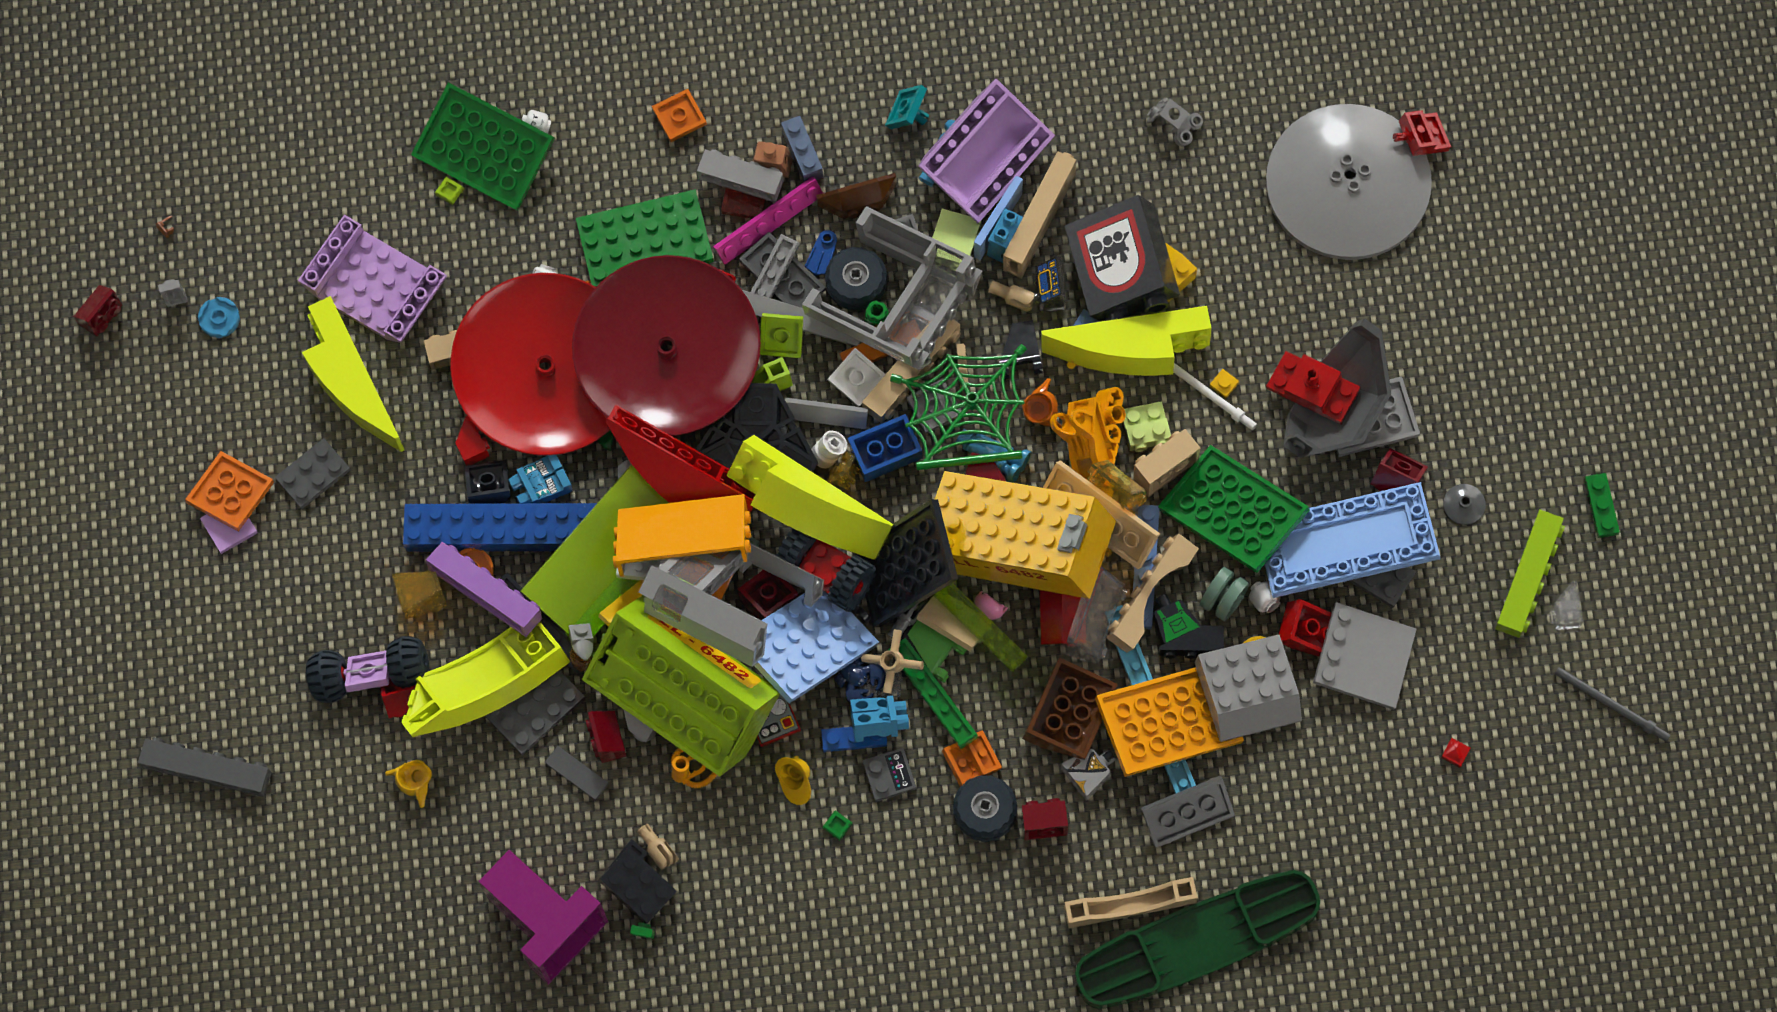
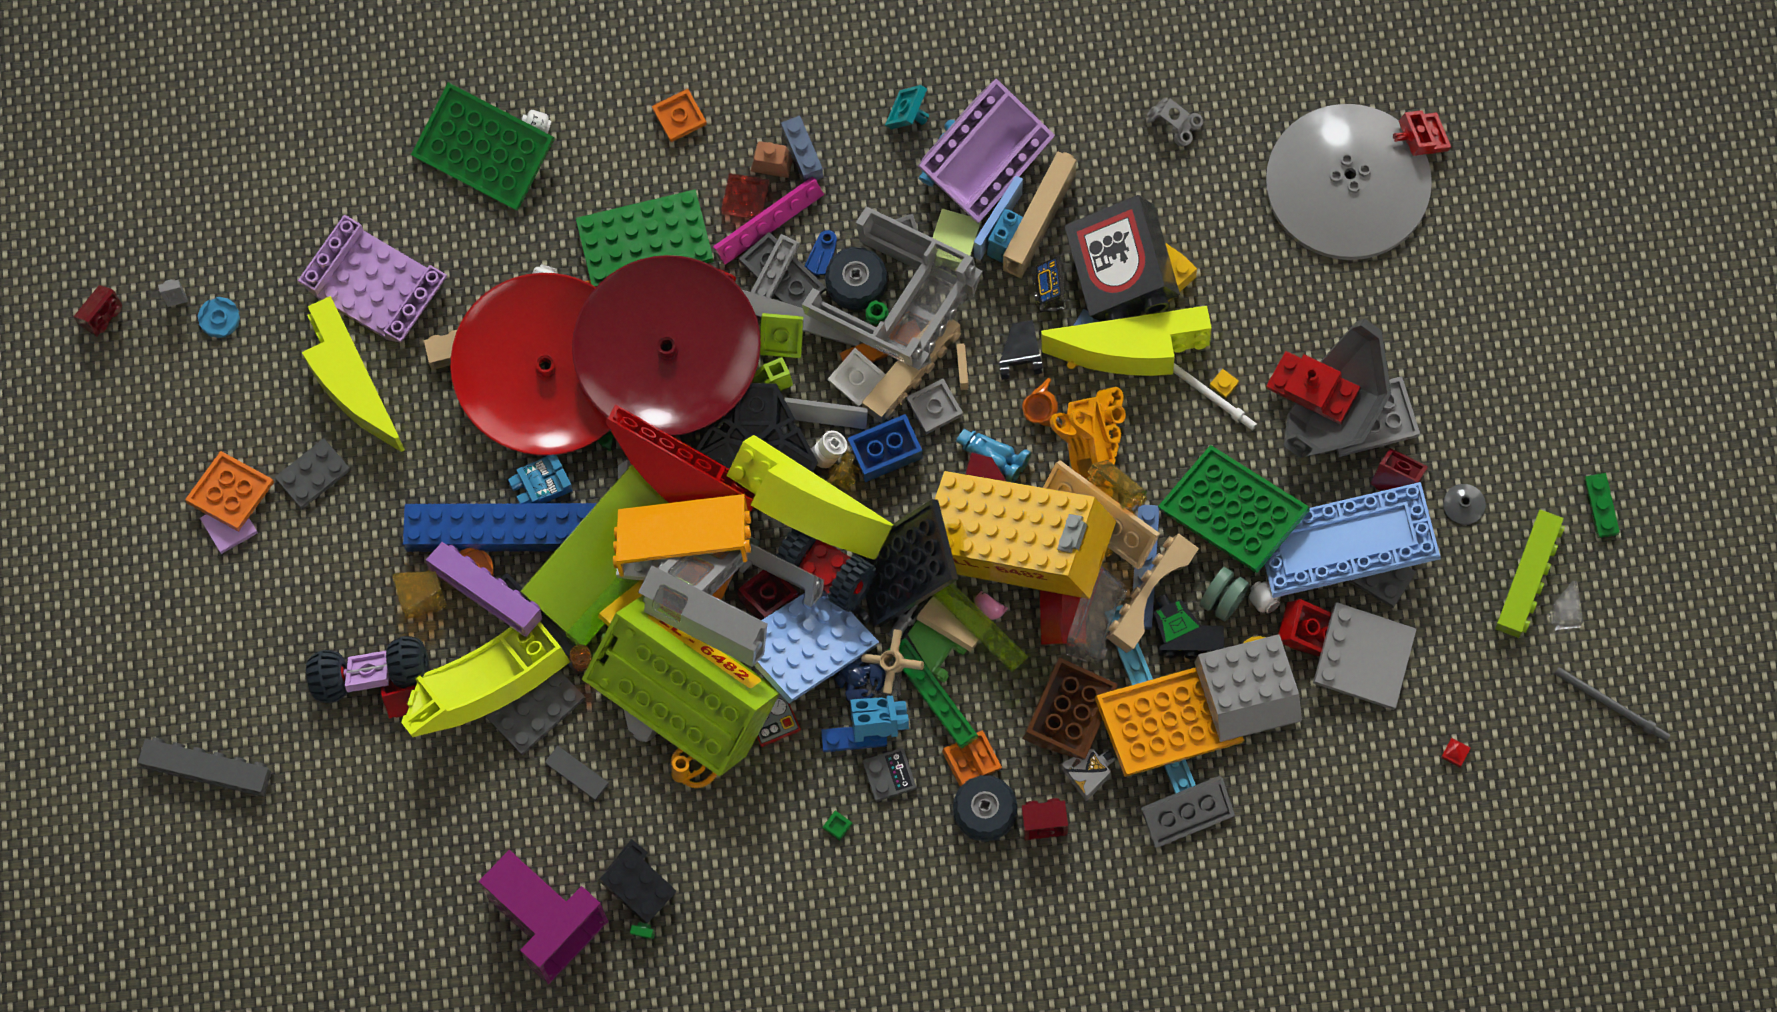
(166, 232): dark orange piece -> none
(413, 779): yellow piece -> none
(449, 190): lime tile -> none
(470, 444): red slope -> none
(487, 483): black slope -> none
(581, 640): light grey plate -> none
(607, 735): dark red slope -> none
(657, 848): tan arm -> none
(740, 175): light grey brick -> none
(793, 778): yellow piece -> none
(852, 199): reddish brown wedge -> none
(971, 402): green animal -> none
(1013, 295): tan arm -> none
(1146, 426): yellowish green plate -> none
(1158, 898): tan arch -> none
(1166, 462): tan brick -> none
(1197, 940): dark green piece -> none

